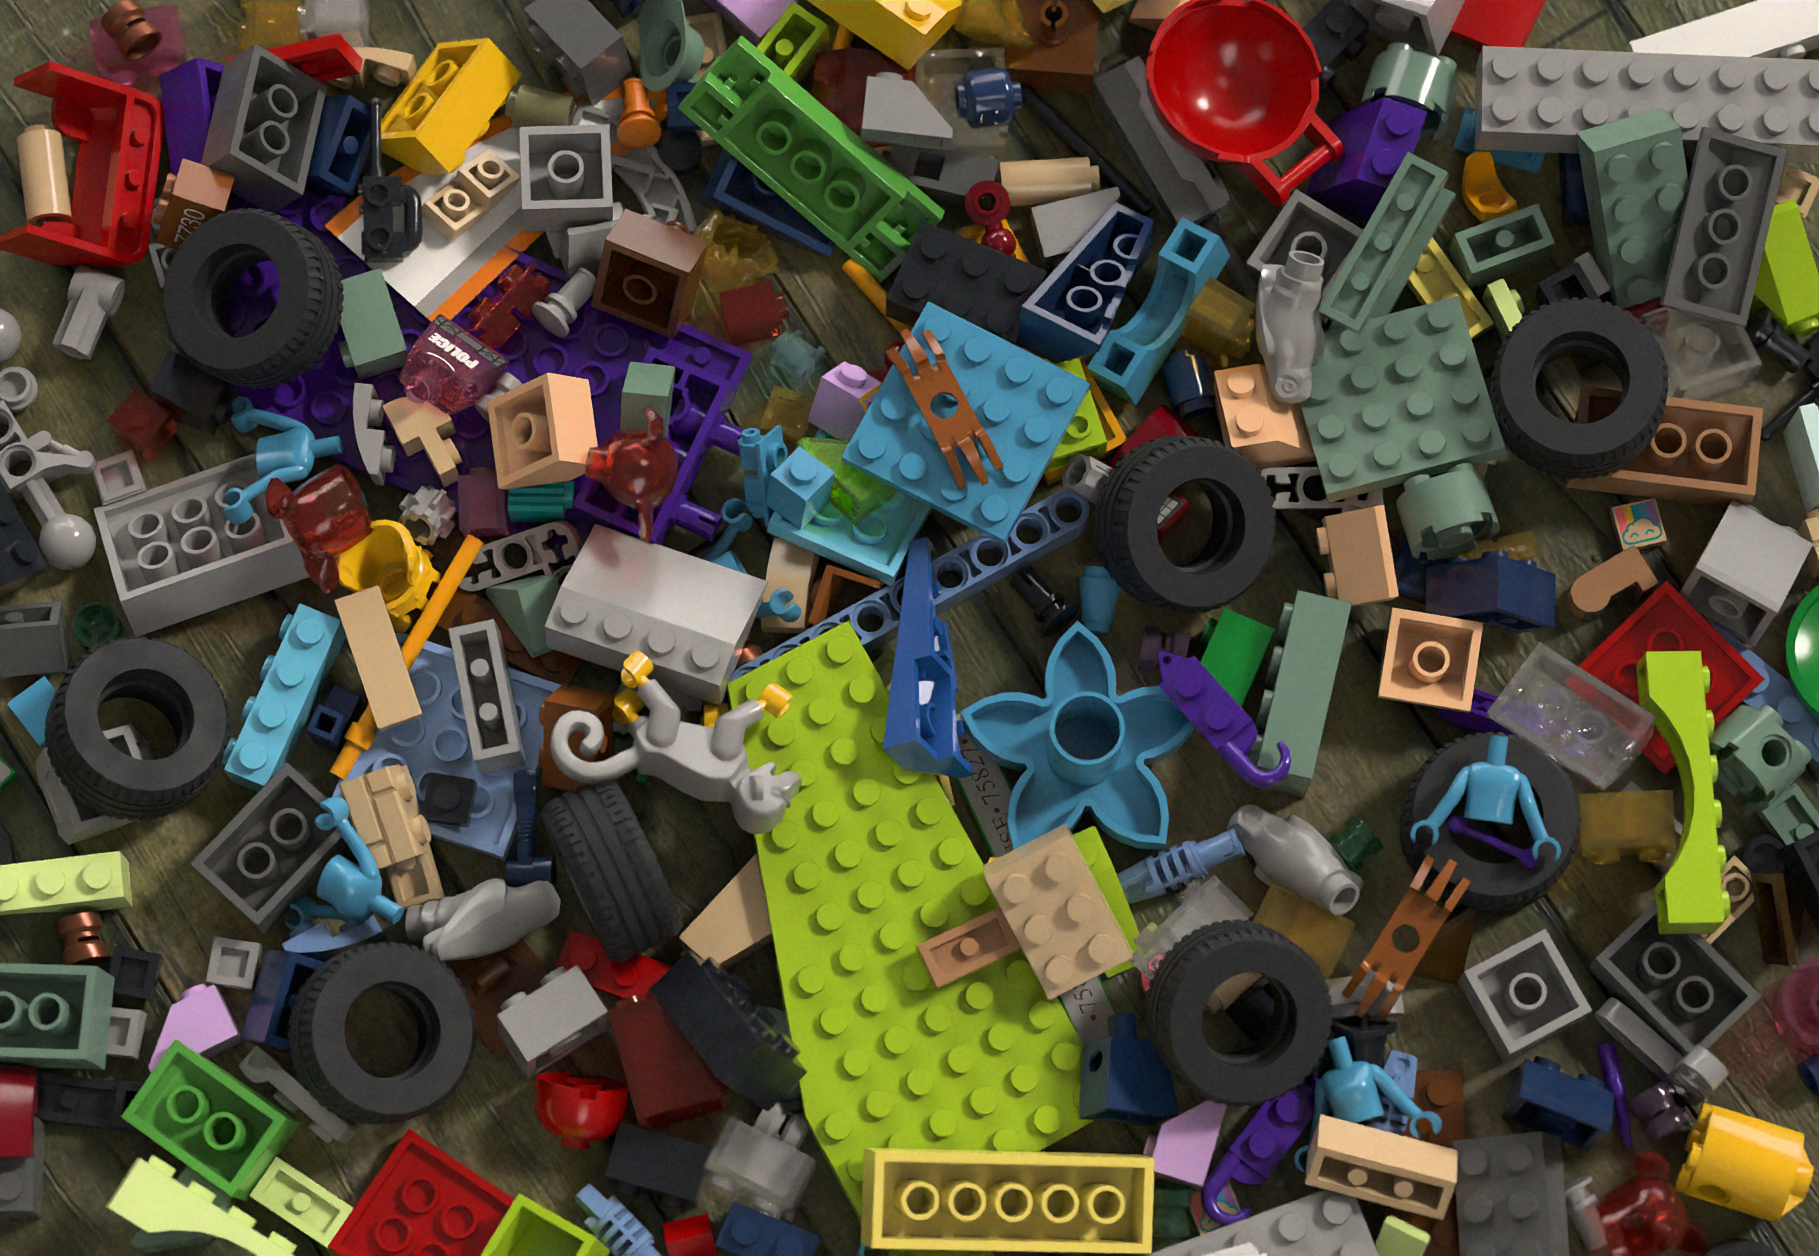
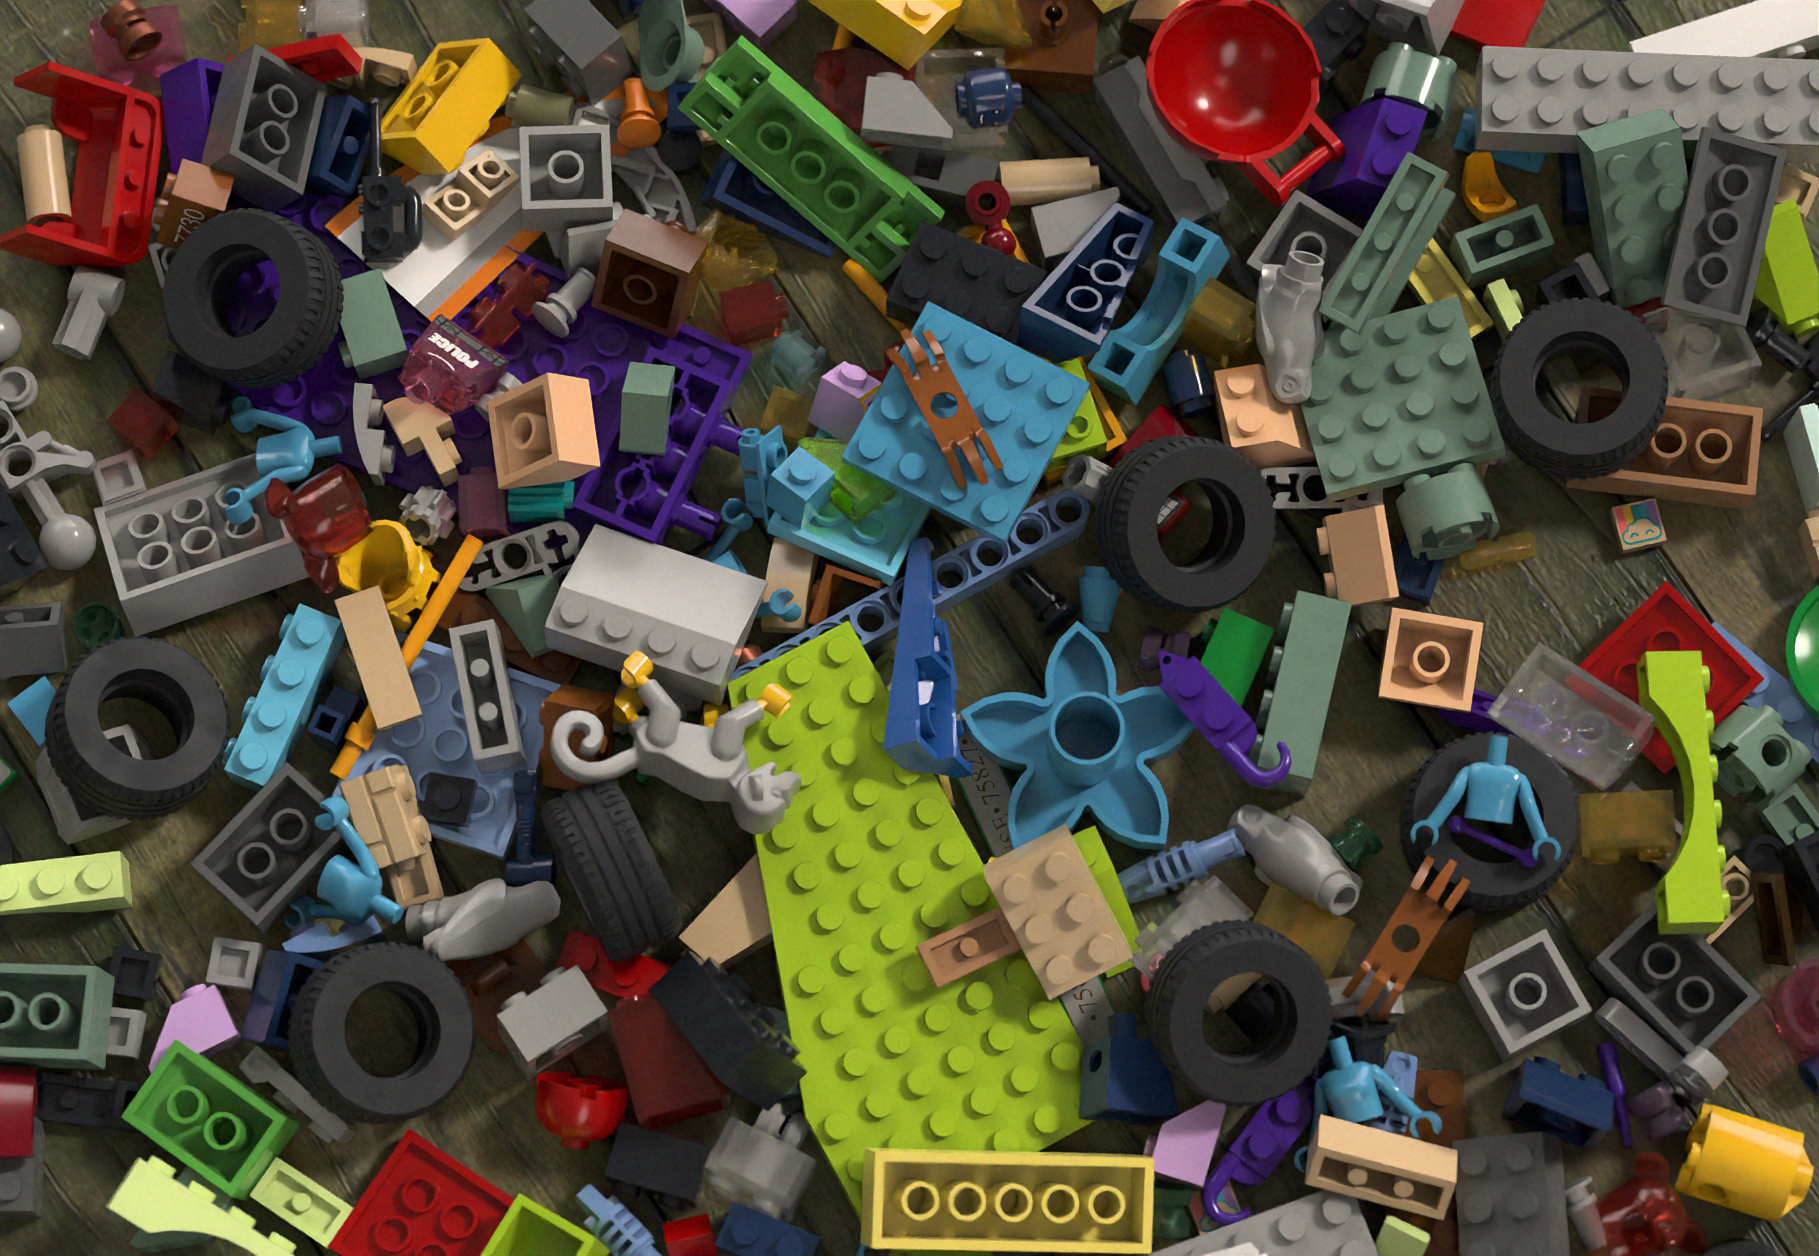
(82, 939): copper wheel -> none
(636, 468): clear red piece -> none
(795, 41): lime brick -> none
(1493, 592): dark blue brick -> none
(1609, 582): medium nougat leg -> none
(1745, 572): light grey slope -> none

